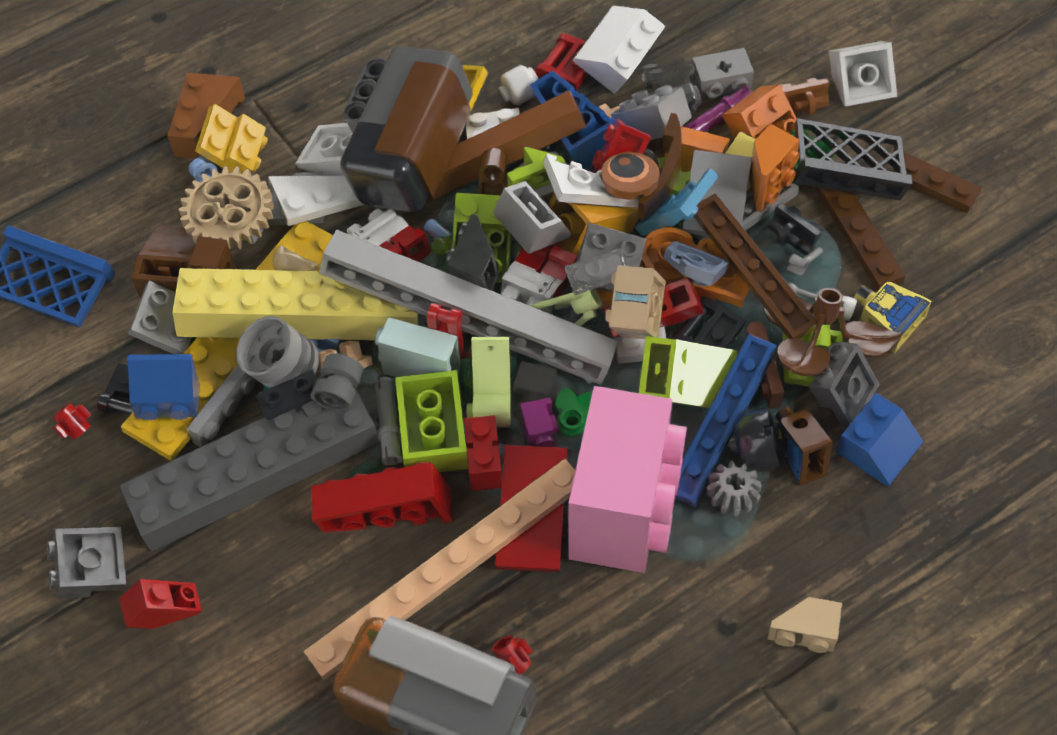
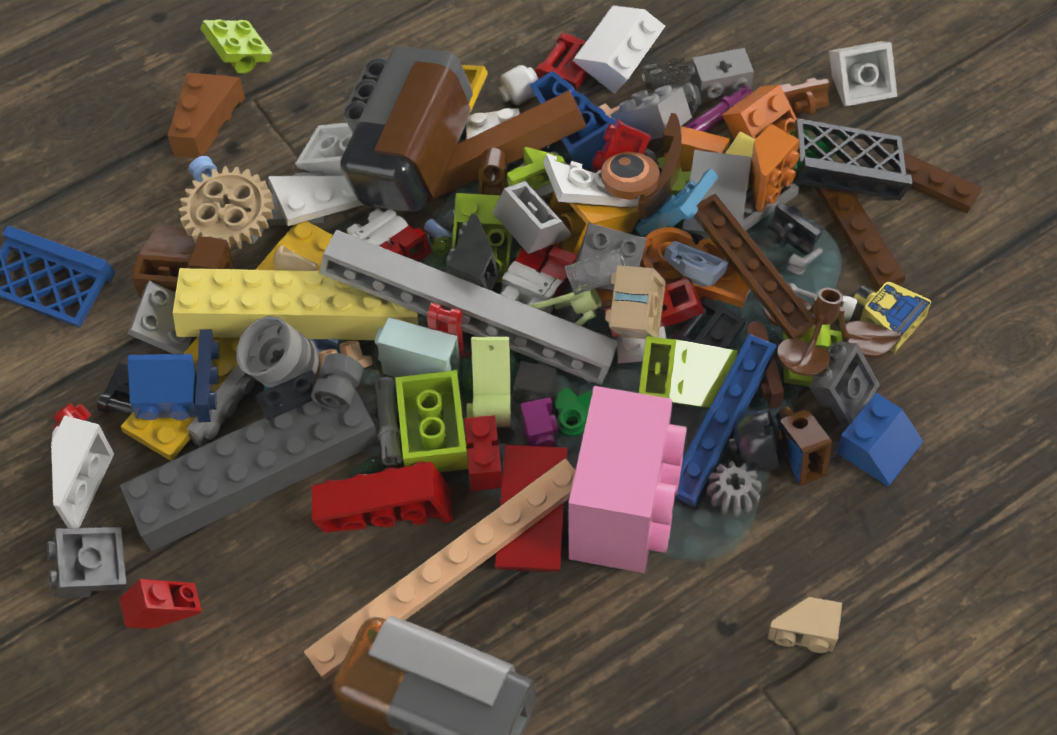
(78, 467): none -> white slope
(206, 375): none -> dark blue plate
(231, 140): yellow plate -> none
(236, 43): none -> lime plate
(514, 652): red gear -> none

